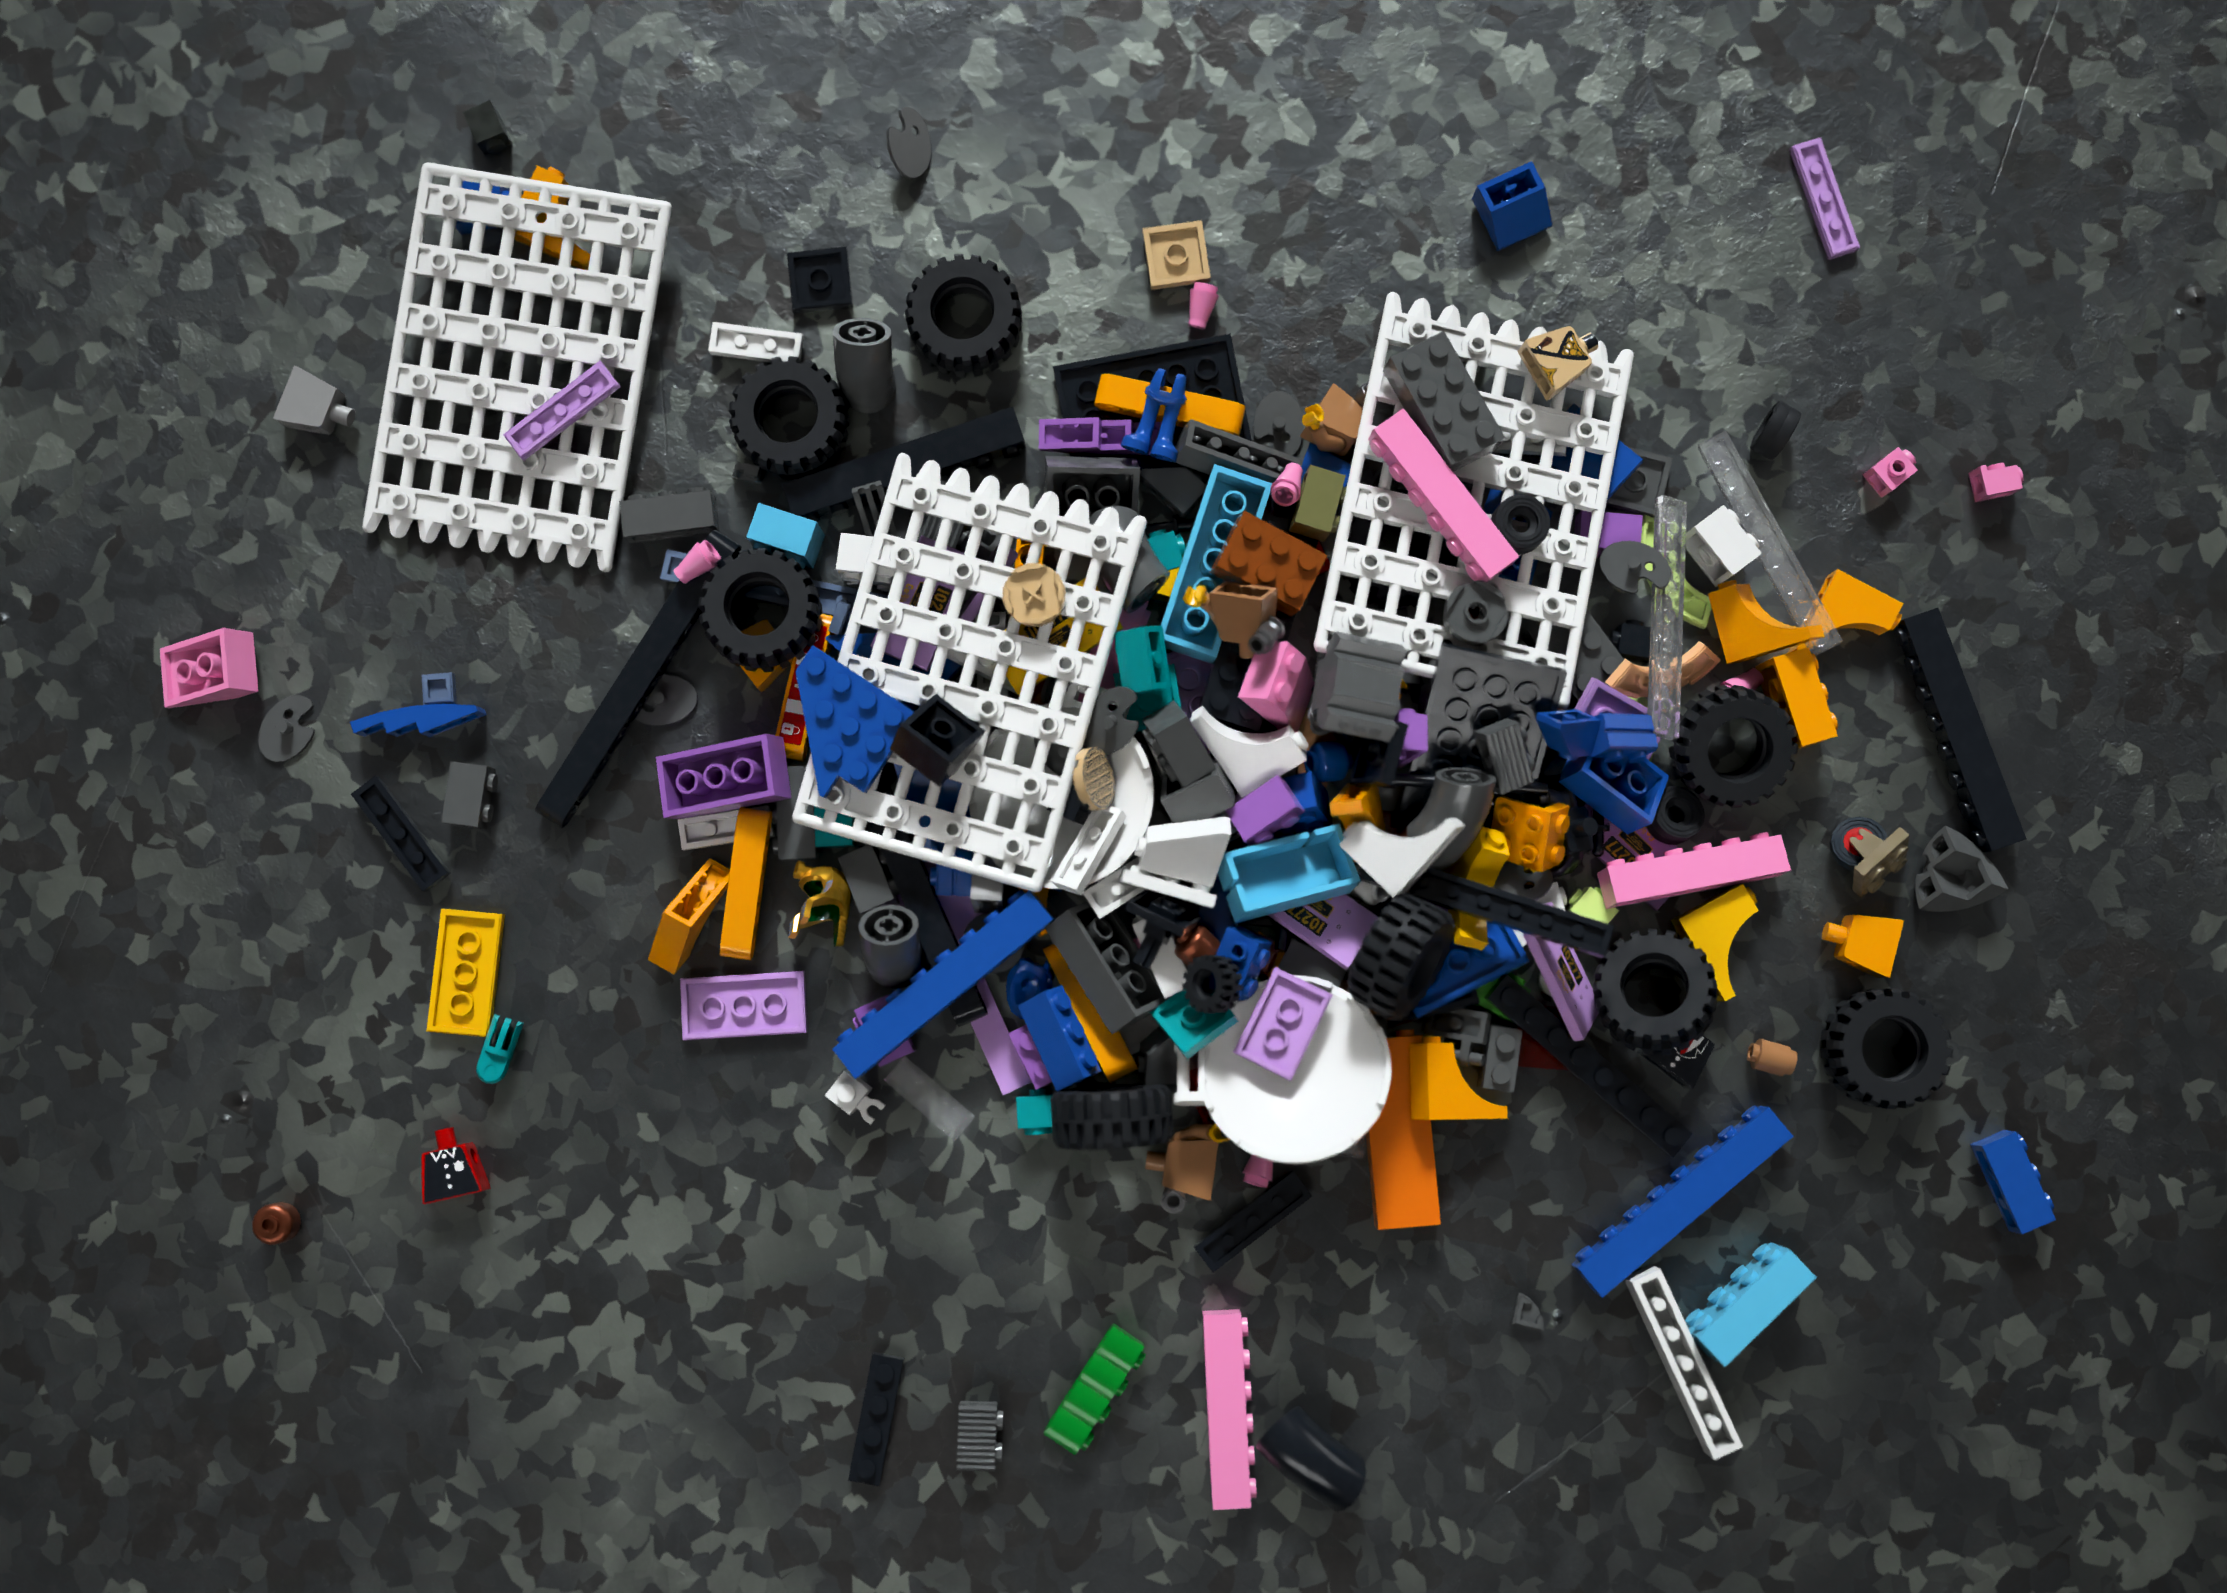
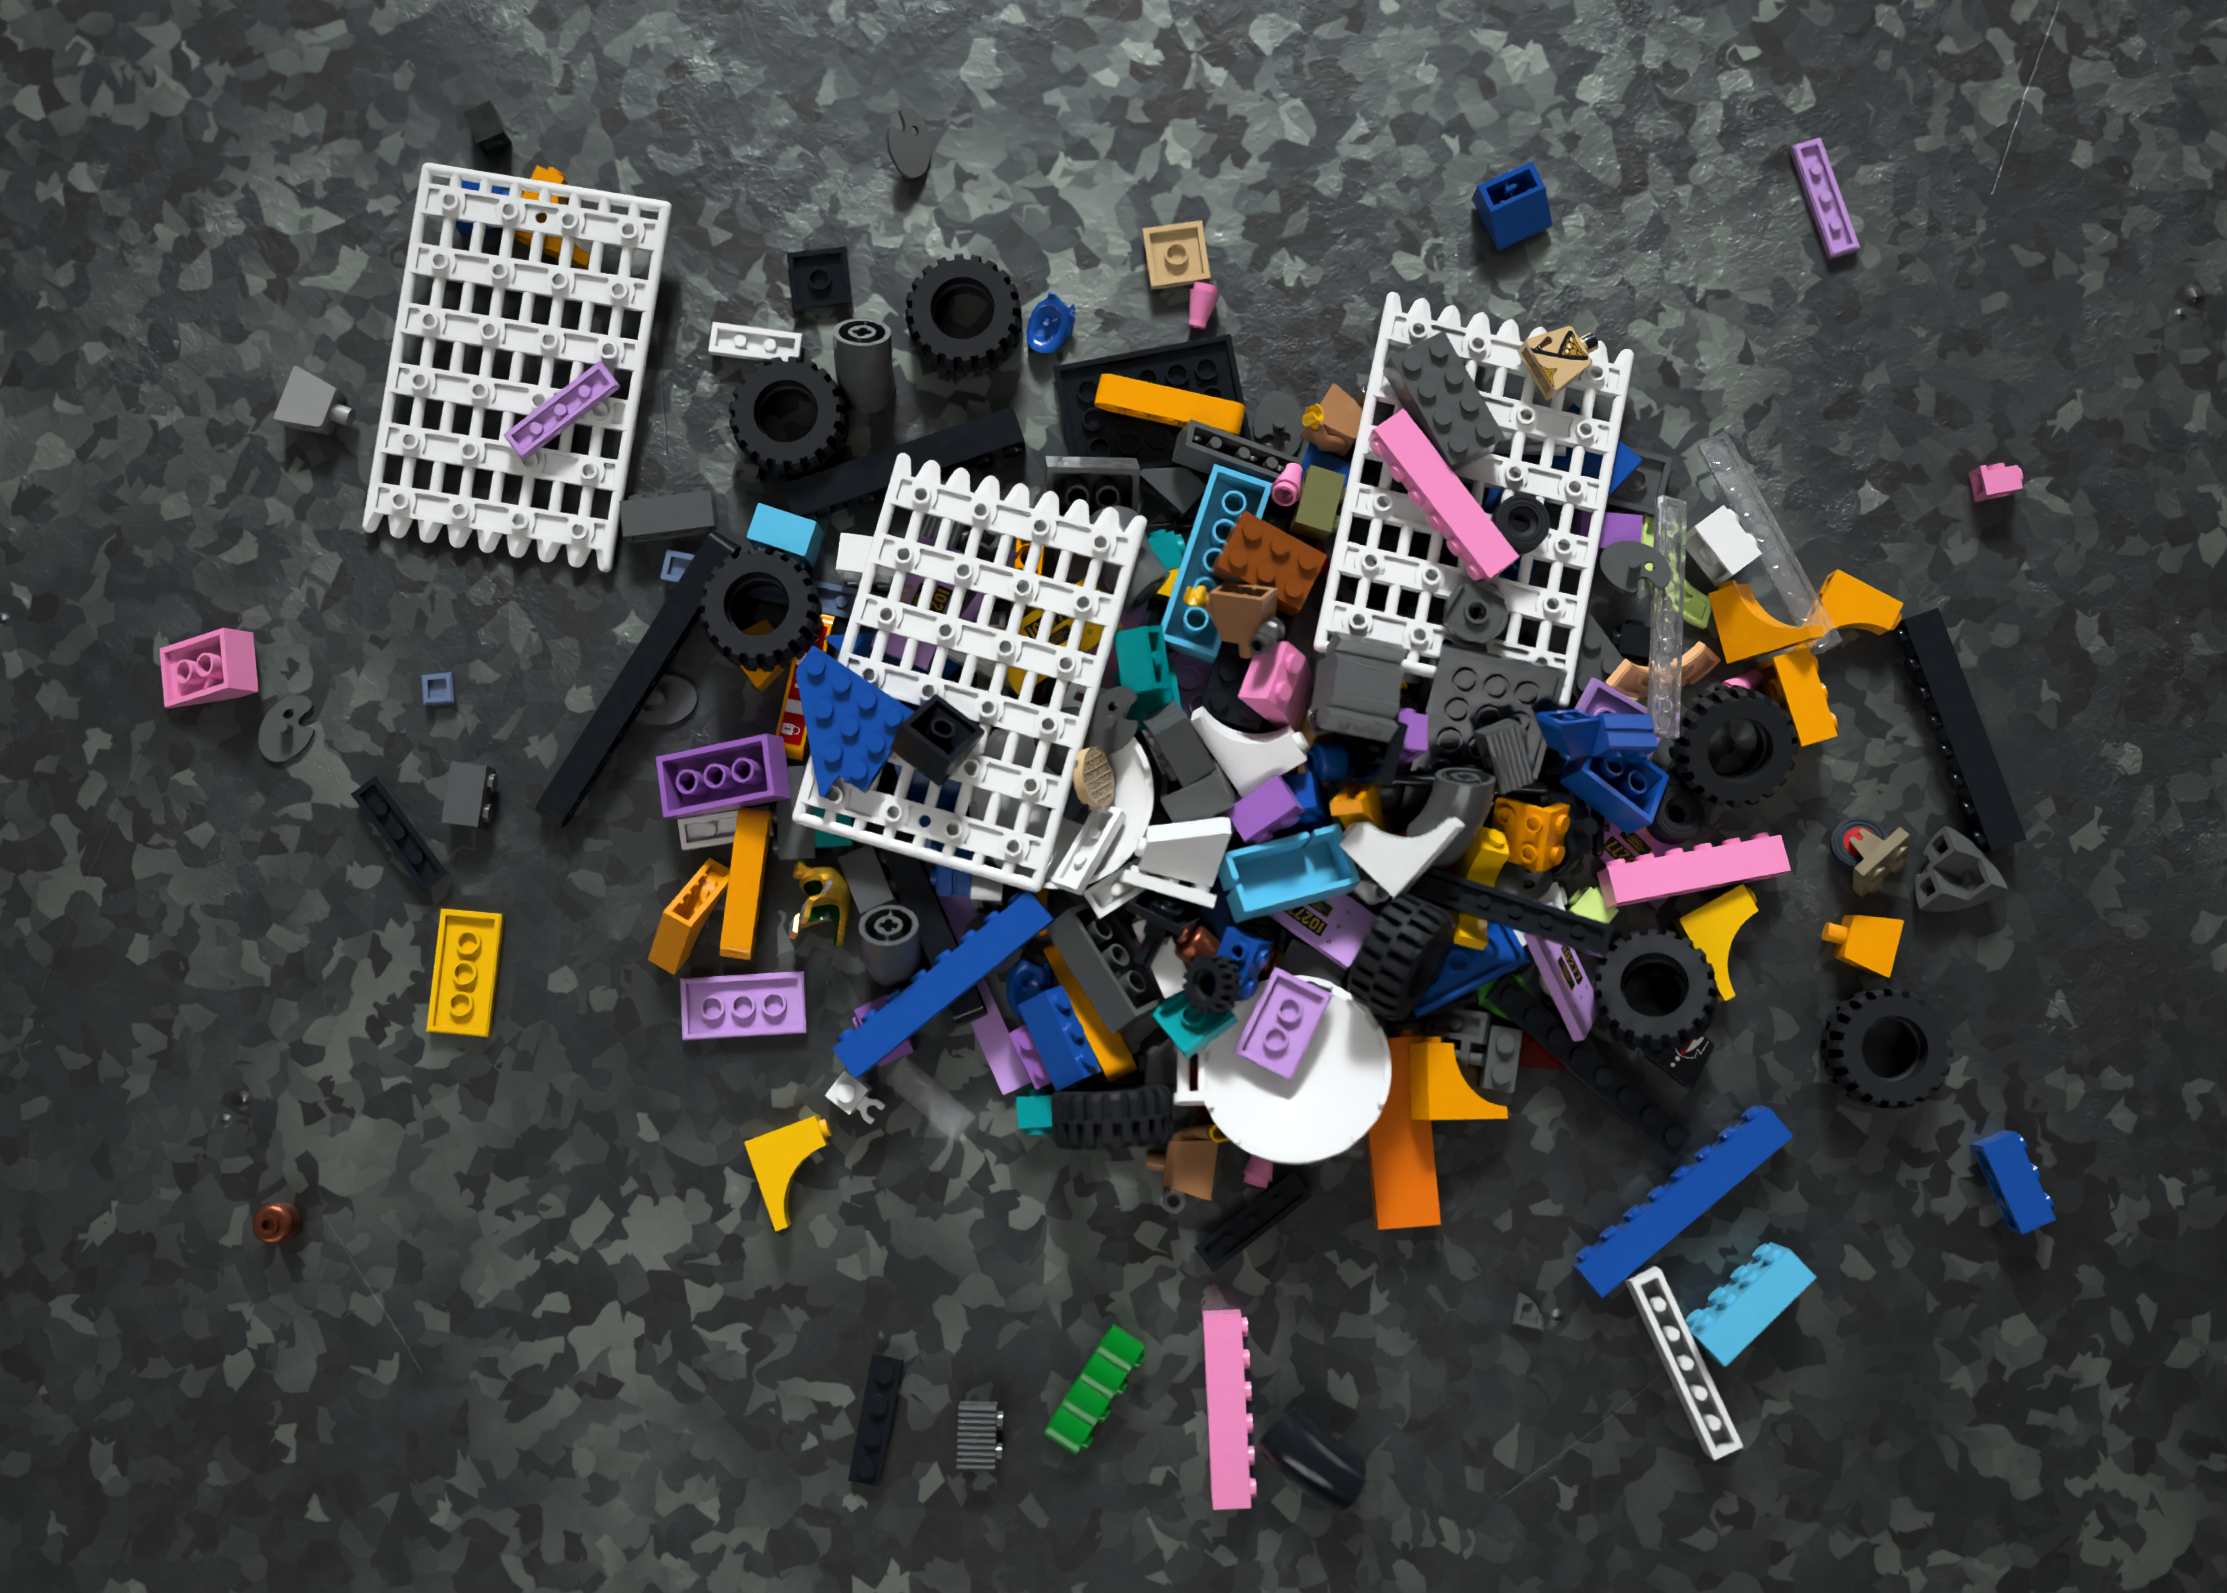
(426, 718): blue slope -> none
(451, 1169): torso -> none
(494, 1059): teal arm -> none
(697, 562): bright pink cone -> none
(778, 1158): none -> yellow arch
(841, 617): sand blue tile -> none
(867, 490): dark grey tile -> none
(1034, 594): tan tile -> none
(1050, 324): none -> blue hat
(1088, 435): medium lavender slope -> none
(1141, 439): blue piece -> none
(1772, 1057): medium nougat brick -> none
(1775, 430): black tyre -> none
(1884, 477): bright pink brick -> none

